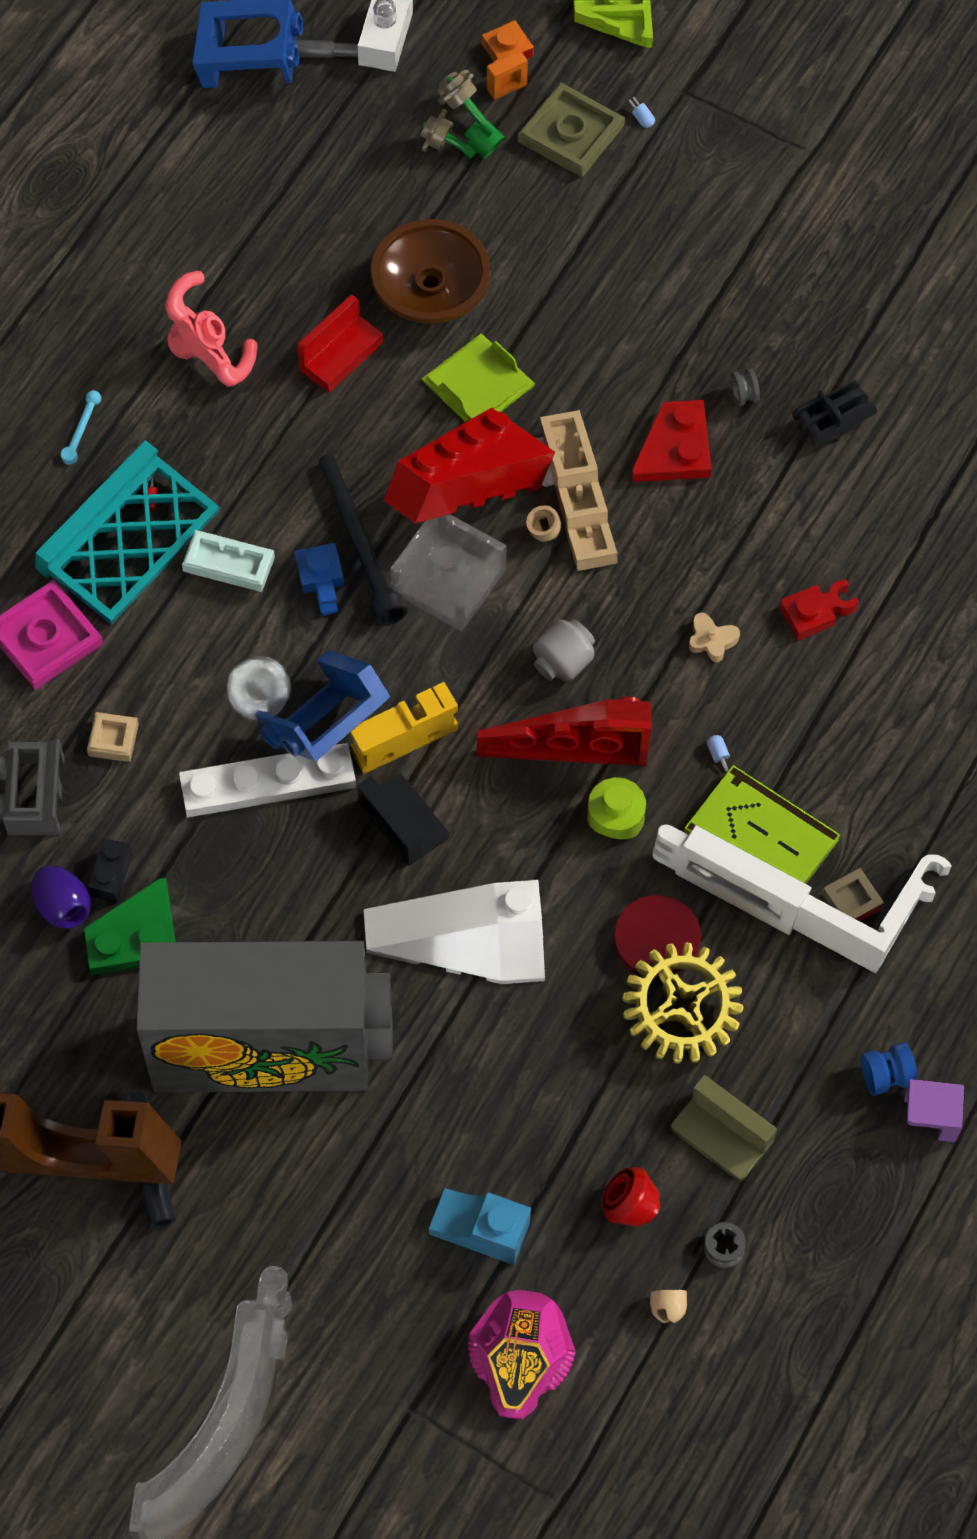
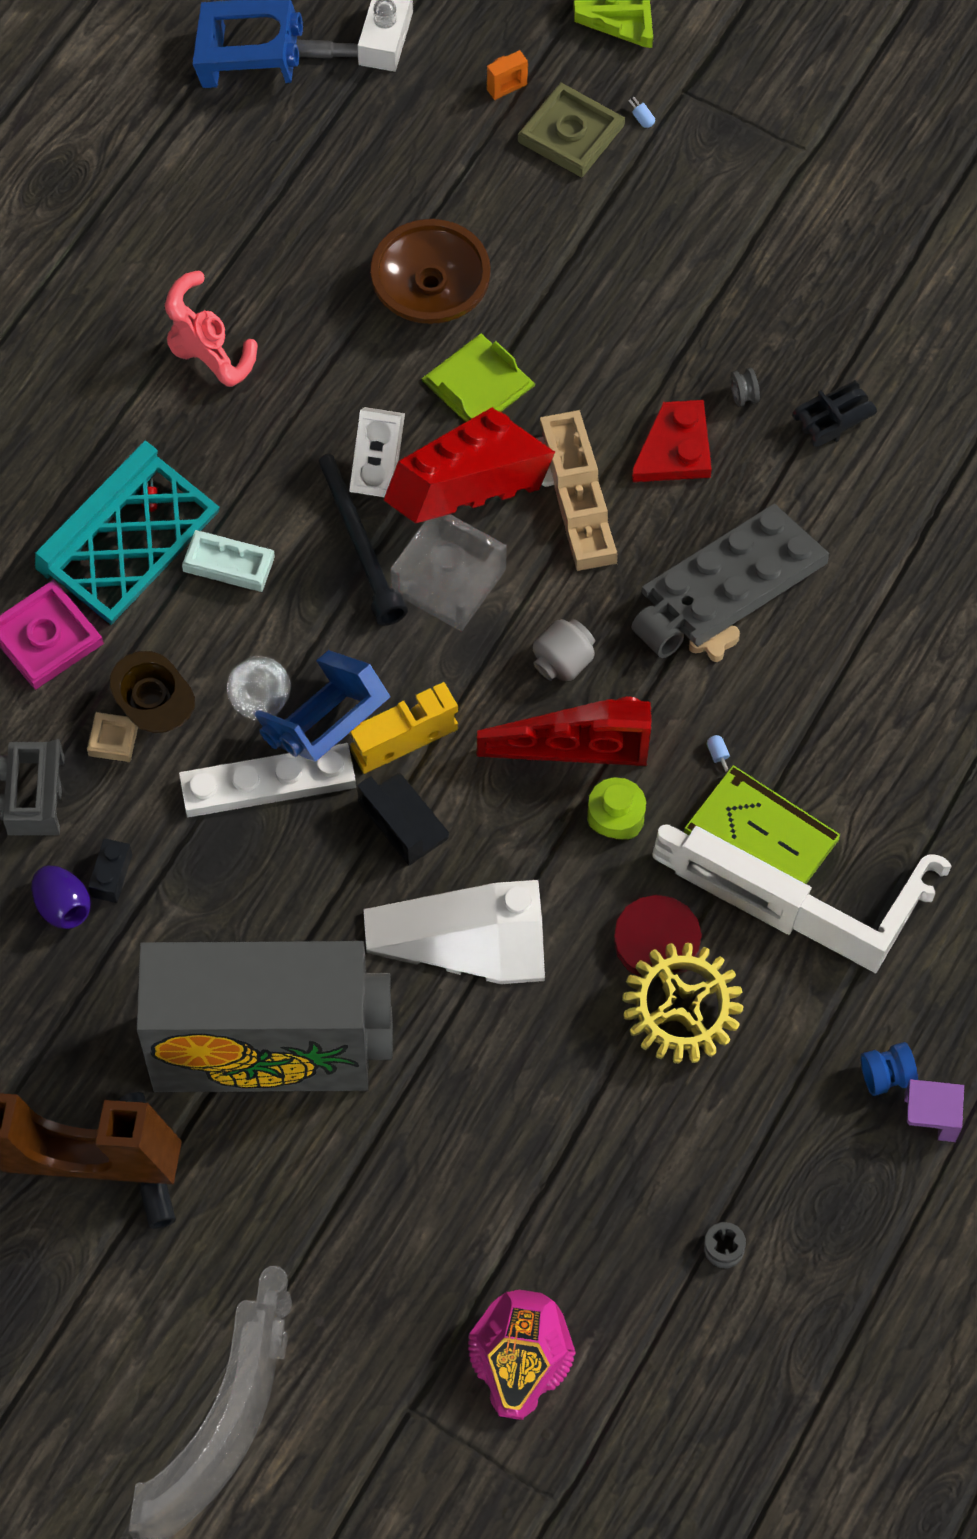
(69, 454): medium azure hinge -> none
(116, 936): green wing -> none
(151, 692): none -> dark brown piece
(320, 573): blue plate -> none
(338, 345): red panel -> none
(376, 451): none -> white piece
(481, 135): plant -> none
(482, 1223): dark azure arch -> none
(506, 41): orange plate -> none
(535, 527): tan hinge -> none
(630, 1198): red cone -> none
(668, 1305): tan hinge -> none
(724, 1129): olive panel -> none
(727, 581): none -> dark grey hinge
(813, 611): red plate -> none
(853, 896): dark tan plate -> none

